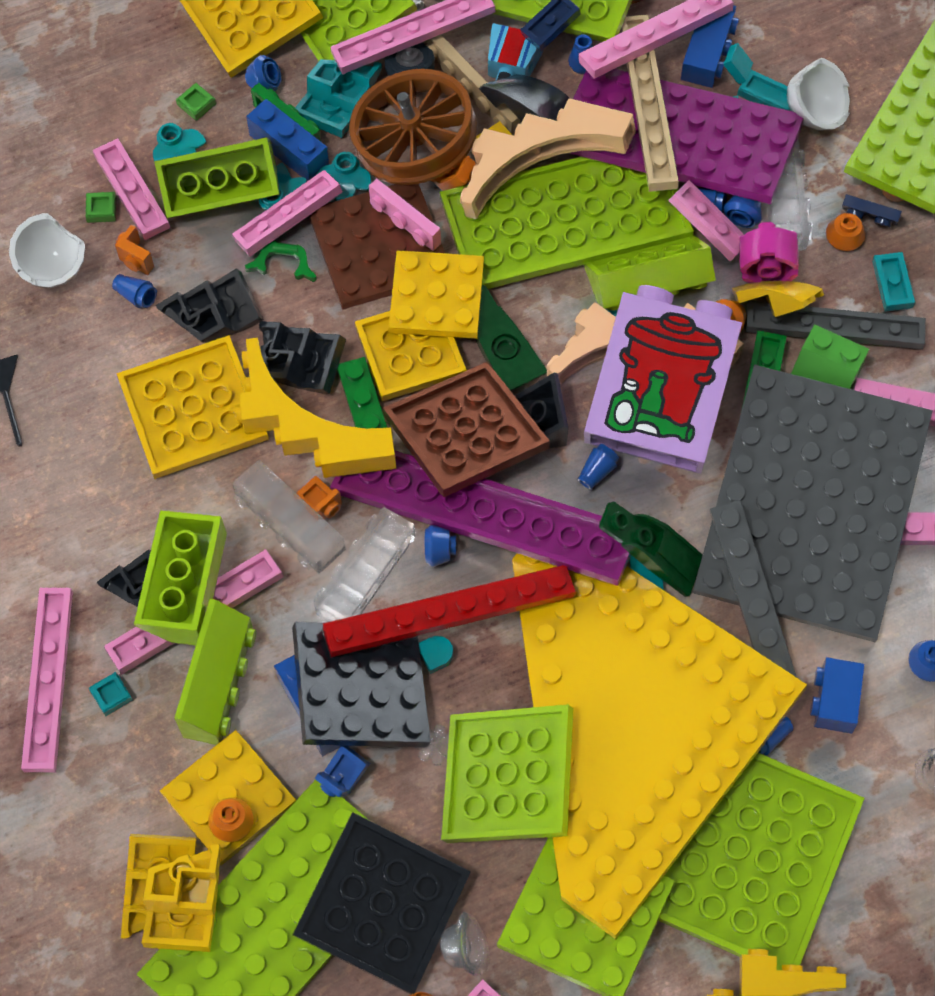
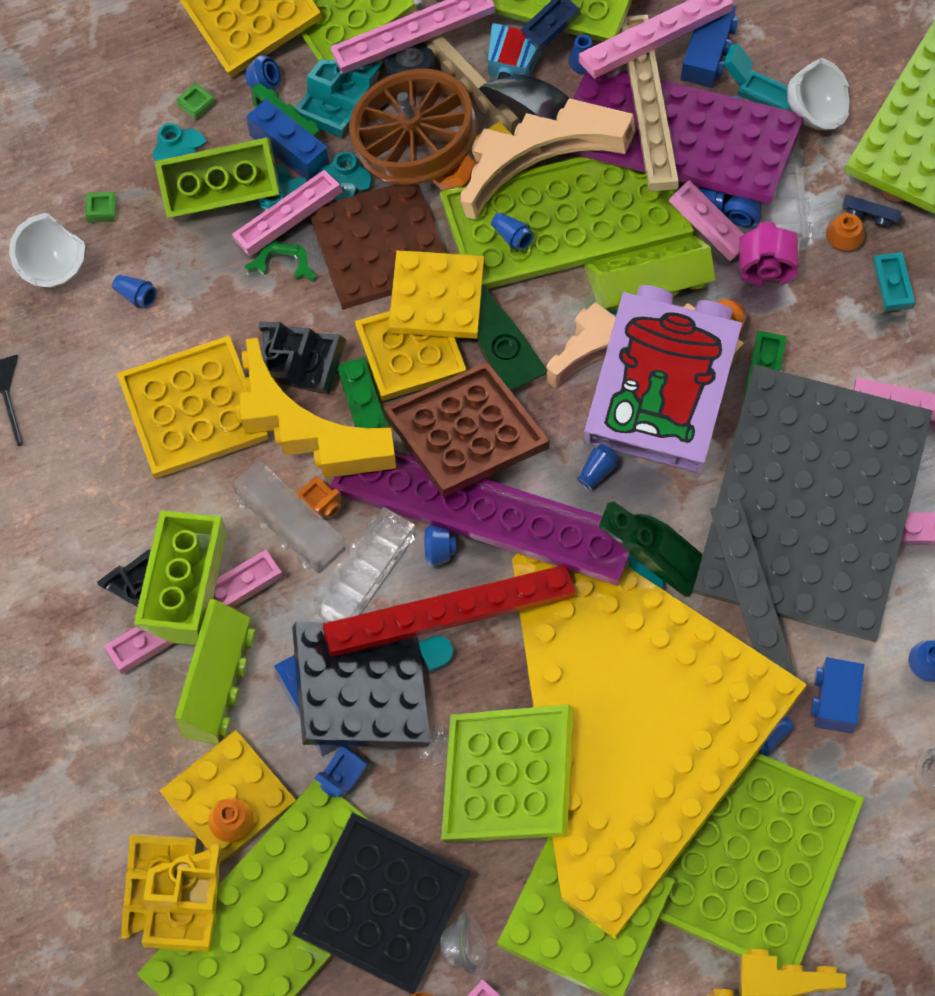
(47, 680): bright pink plate -> none
(110, 694): teal tile -> none
(131, 189): bright pink plate -> none
(131, 254): orange bracket -> none
(214, 308): black slope -> none
(404, 215): bright pink plate -> none
(514, 232): none -> blue cone
(546, 407): black slope -> none
(781, 295): yellow slope -> none
(830, 358): bright green slope -> none
(852, 325): dark grey plate -> none

